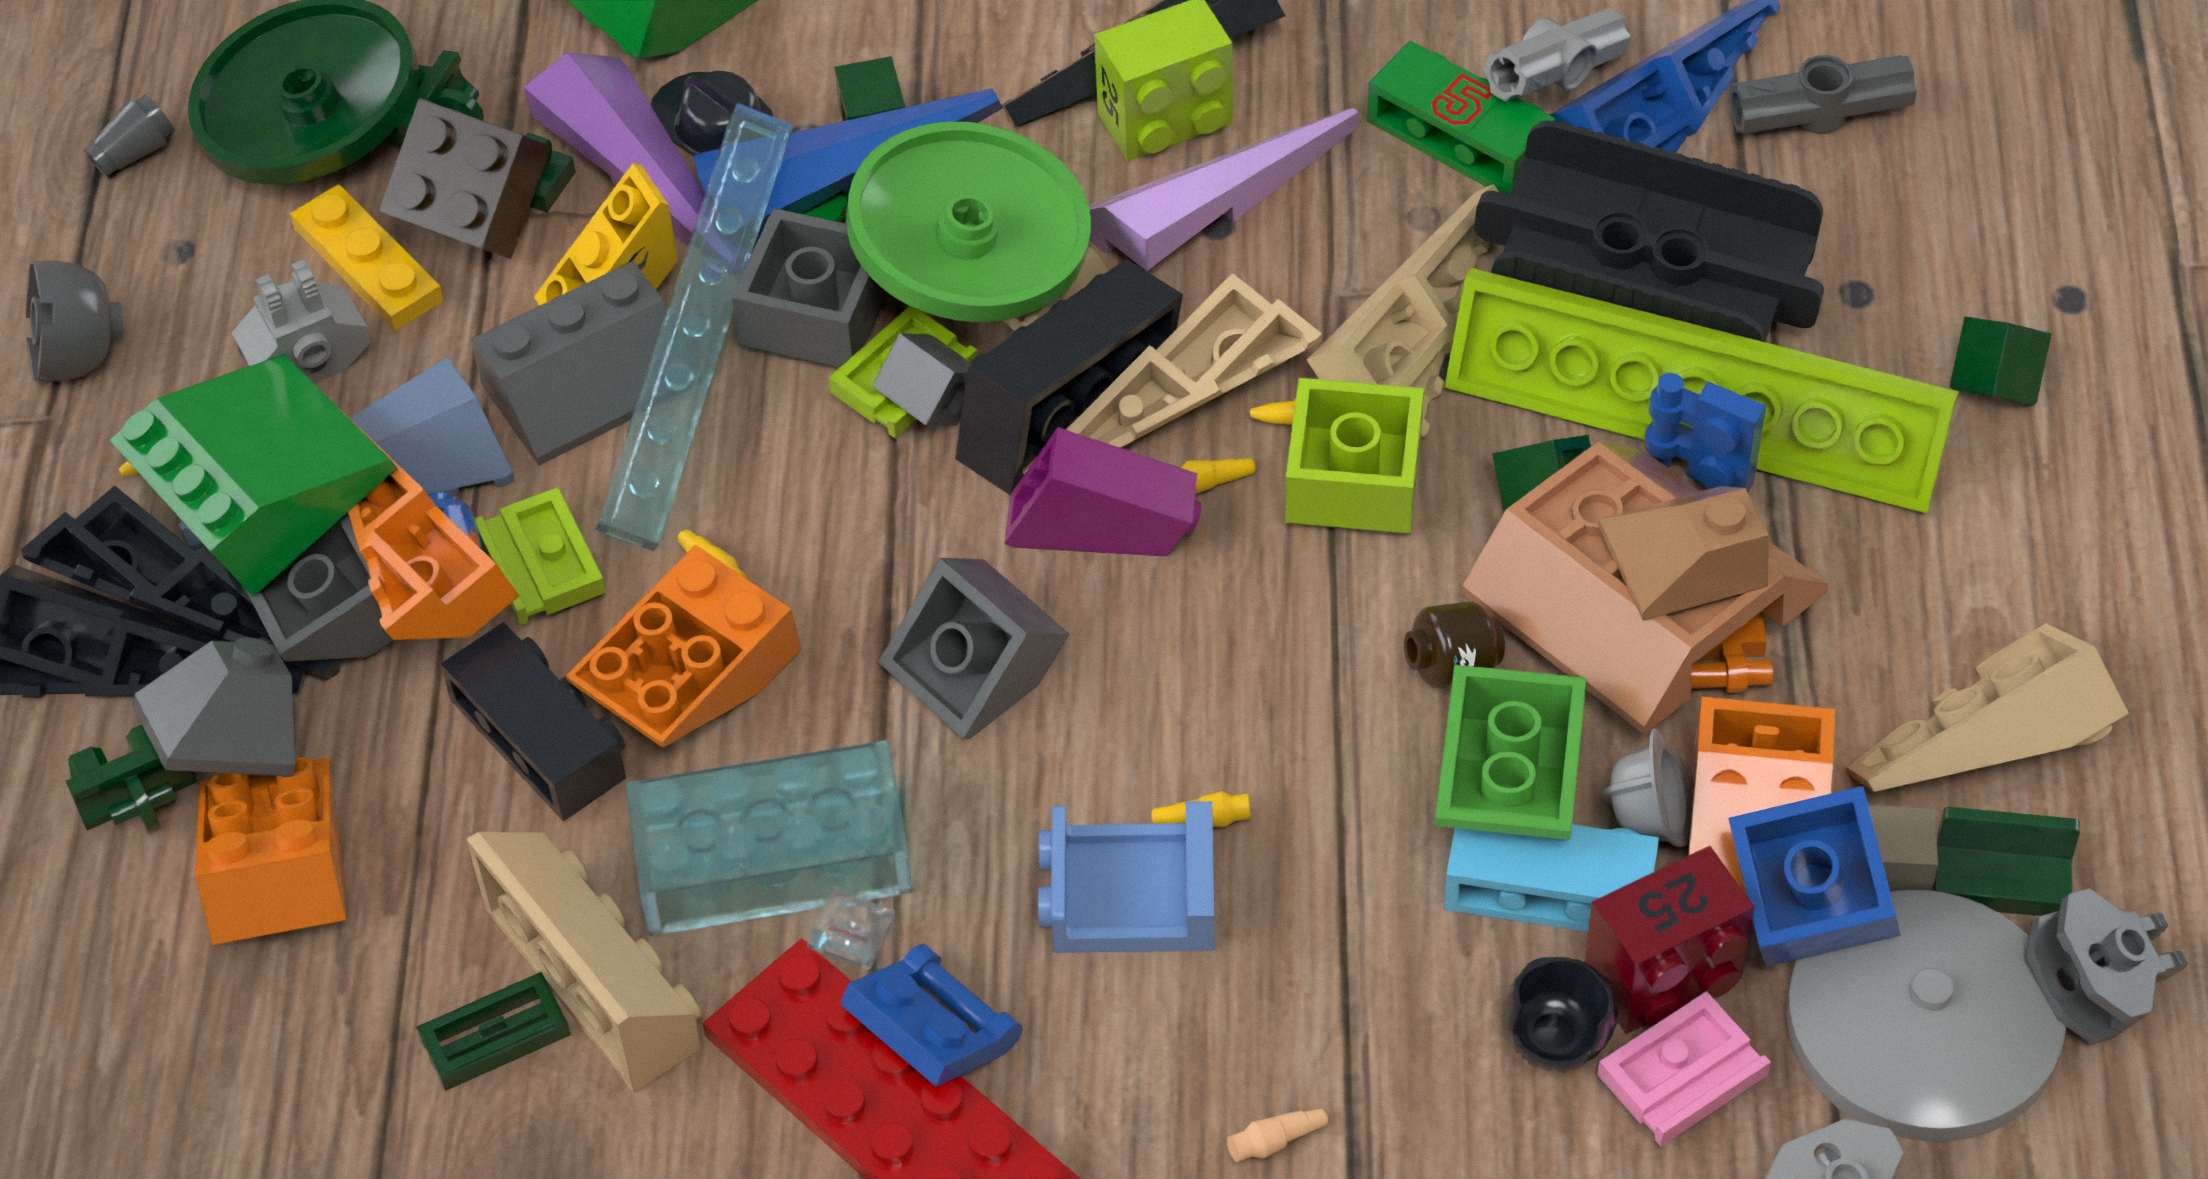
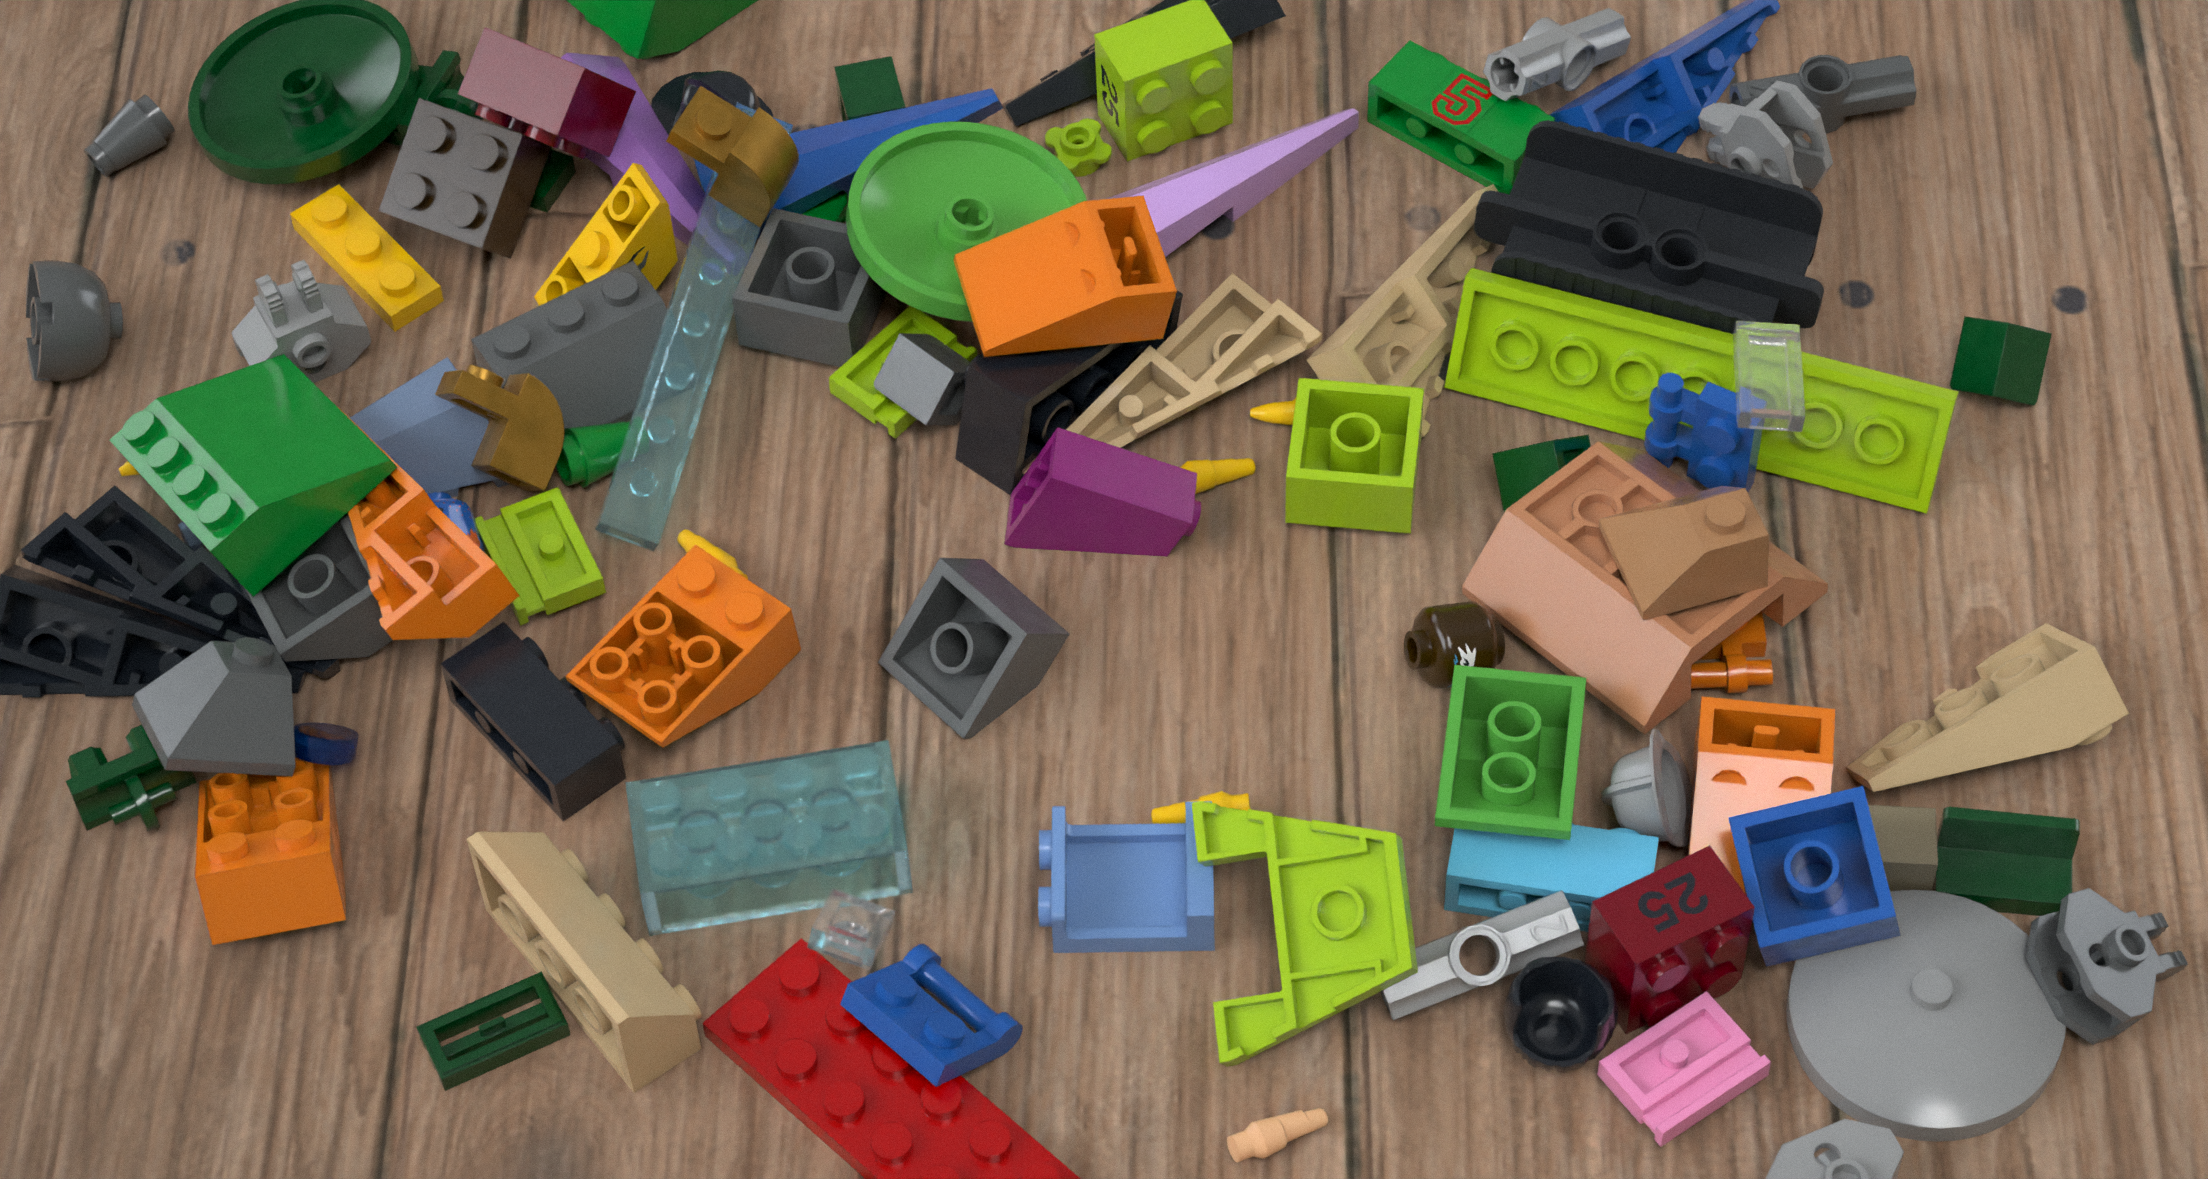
(325, 743): none -> clear blue tile
(523, 426): none -> pearl gold brick
(545, 96): none -> brick
(590, 452): none -> green cone
(747, 152): none -> pearl gold brick
(1070, 280): none -> orange slope
(1079, 146): none -> lime plate
(1335, 913): none -> lime wing
(1518, 937): none -> light grey piece
(1768, 136): none -> light grey hinge
(1768, 376): none -> clear tile

